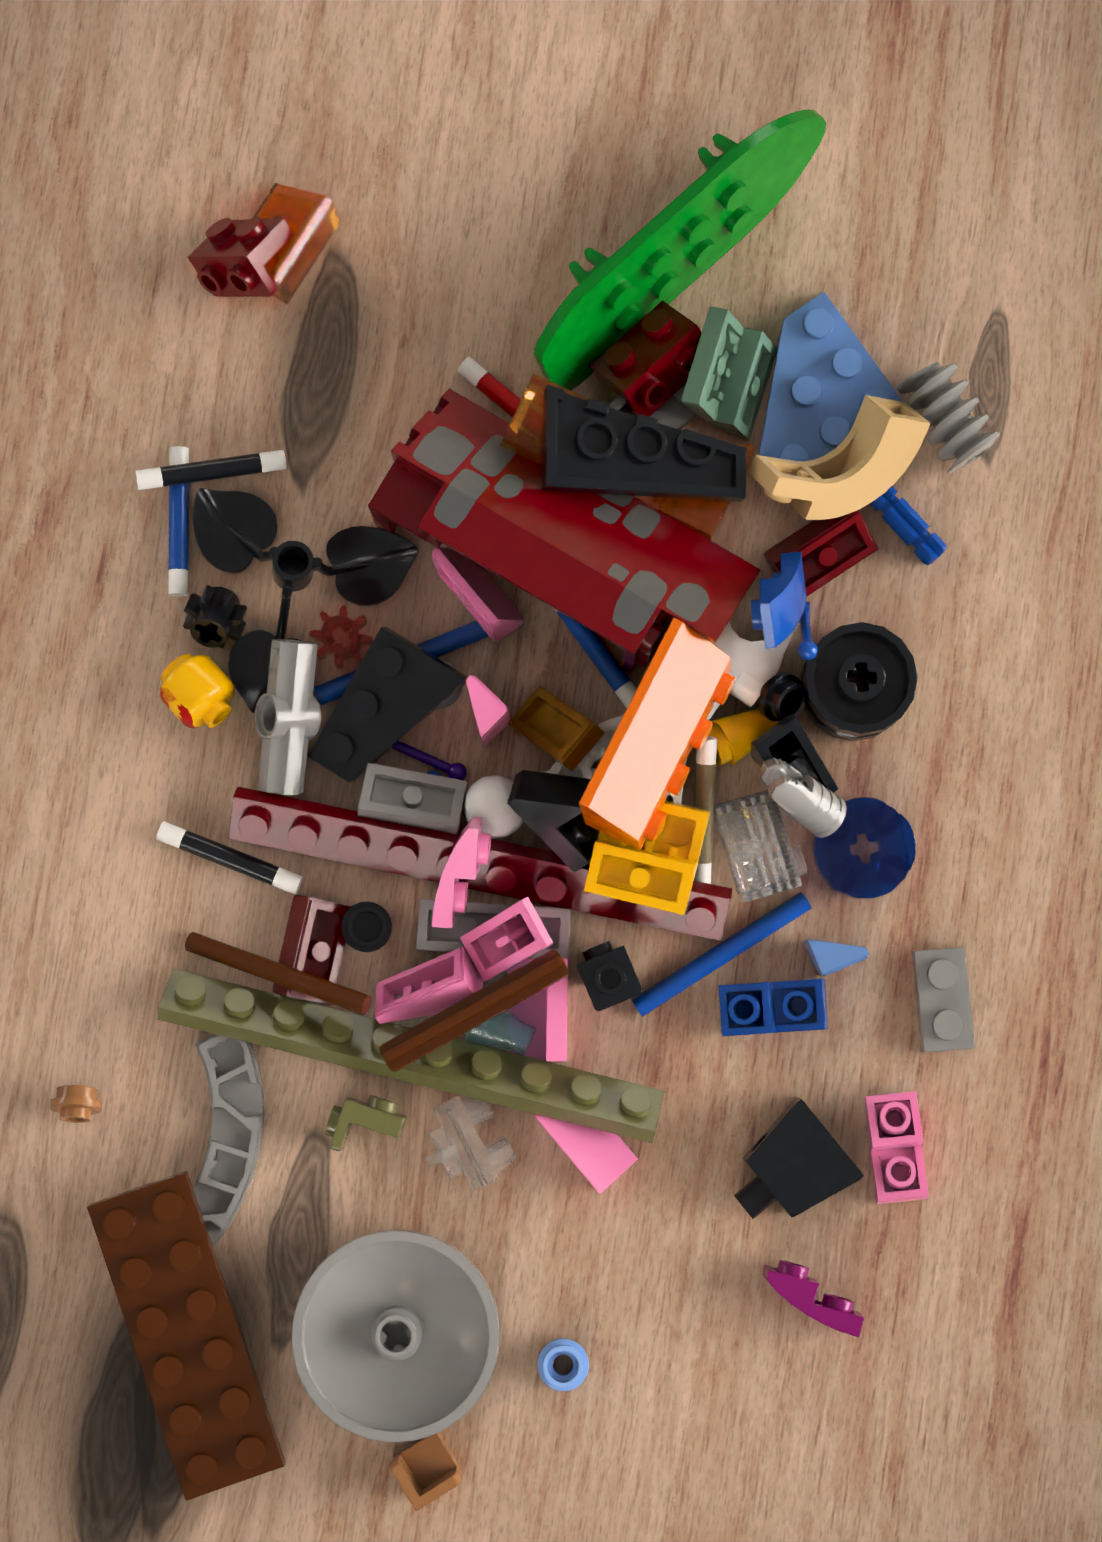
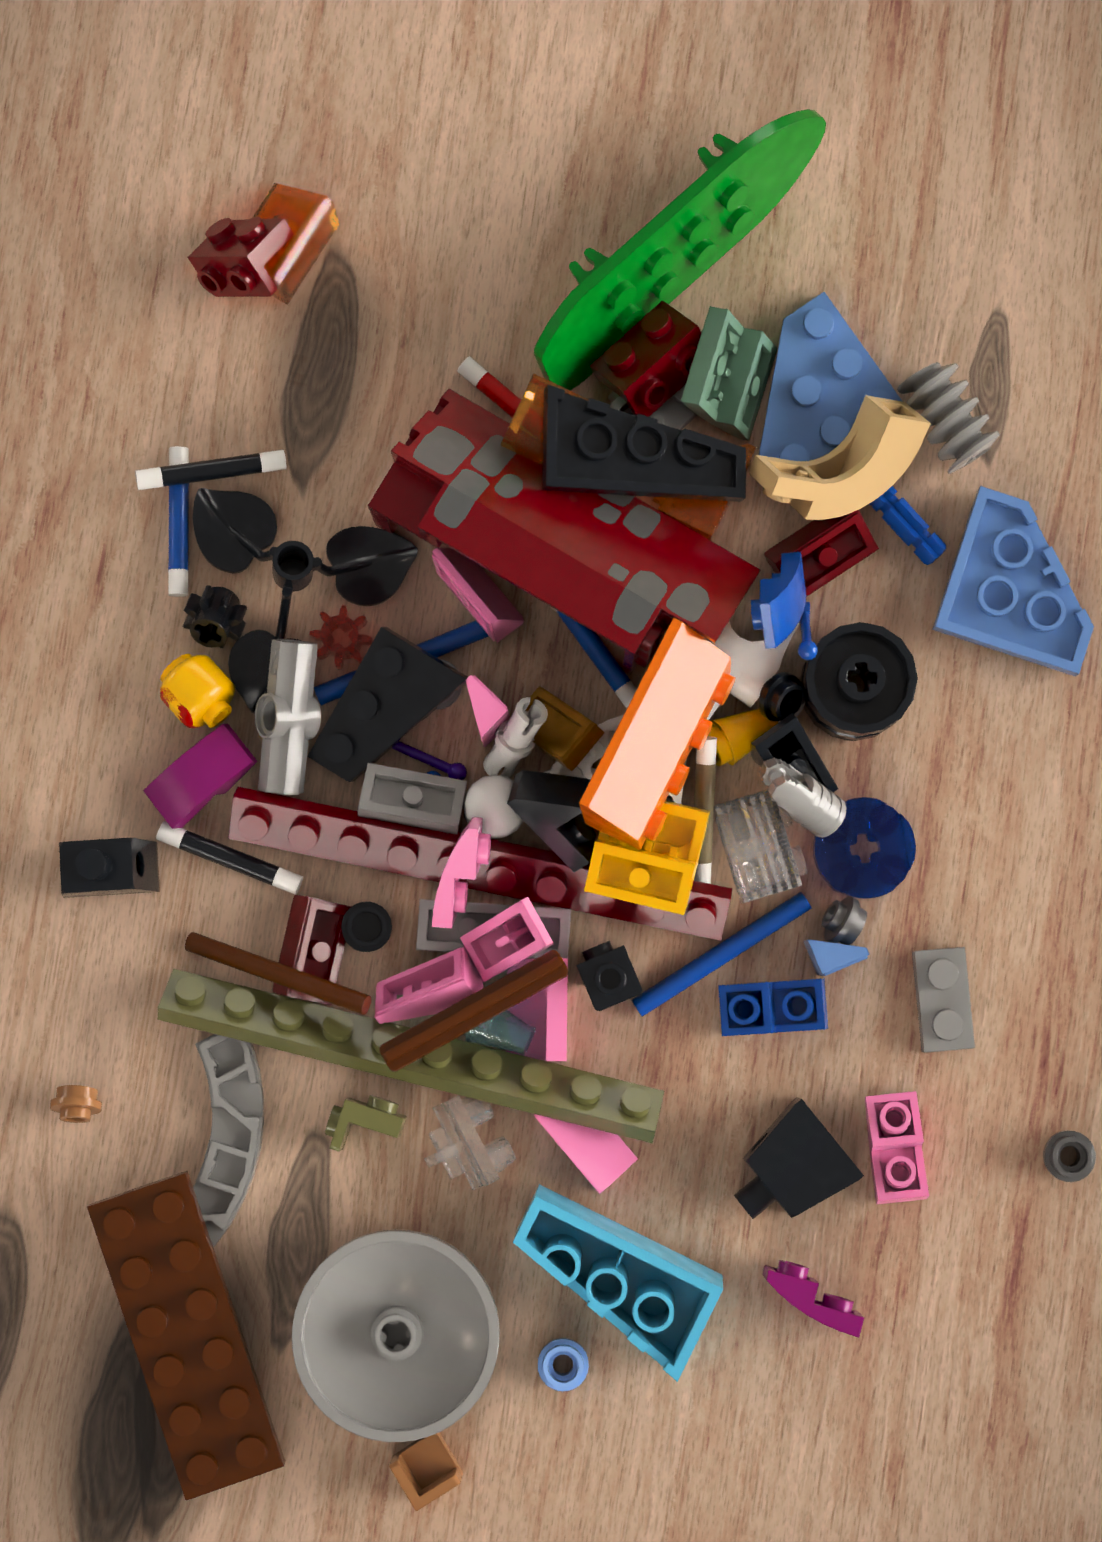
(108, 867): none -> black torso
(199, 775): none -> magenta slope
(515, 738): none -> white pin
(627, 1278): none -> medium azure wedge
(844, 921): none -> flat silver plate
(1012, 589): none -> medium blue plate
(1085, 1156): none -> flat silver plate

